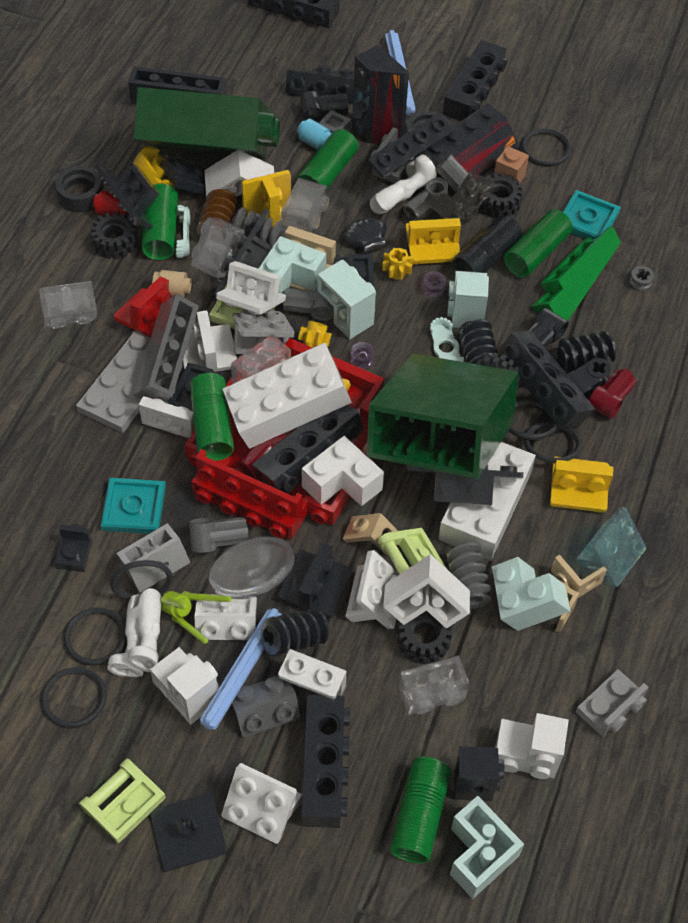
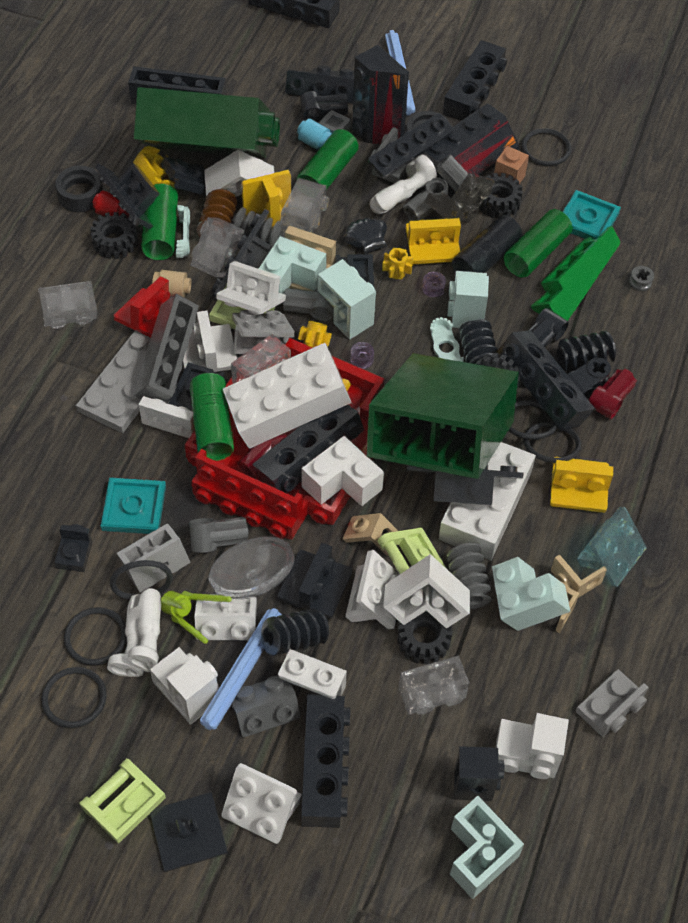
(417, 818): green piece -> none

